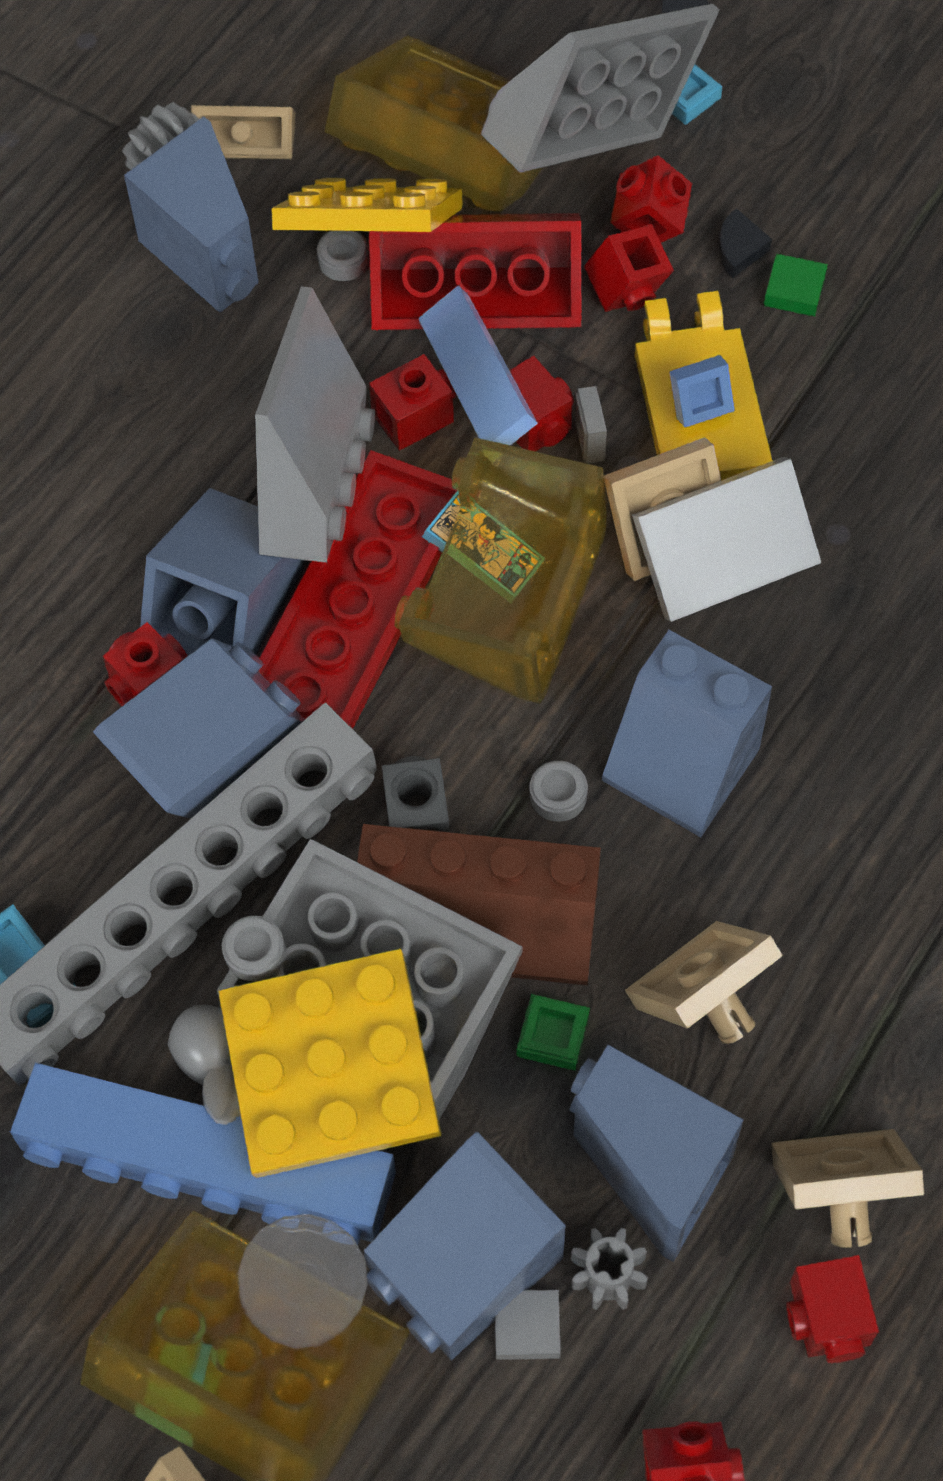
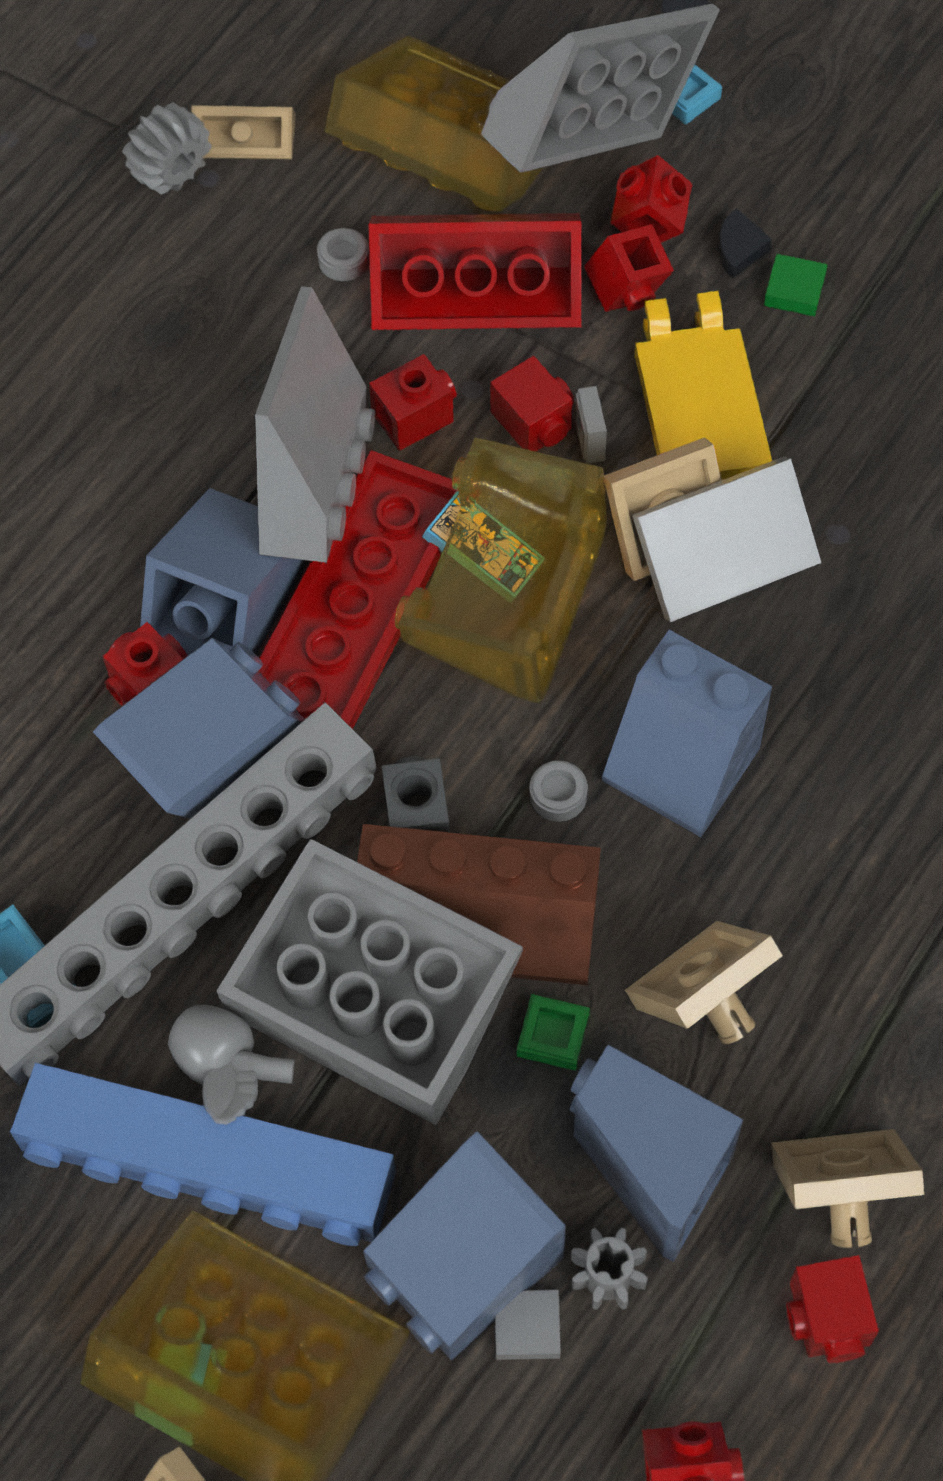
(194, 216): sand blue slope -> none
(254, 948): light grey tile -> none
(302, 1280): clear tile -> none
(328, 1063): yellow plate -> none
(368, 207): yellow plate -> none
(477, 369): light blue tile -> none
(702, 391): medium blue tile -> none

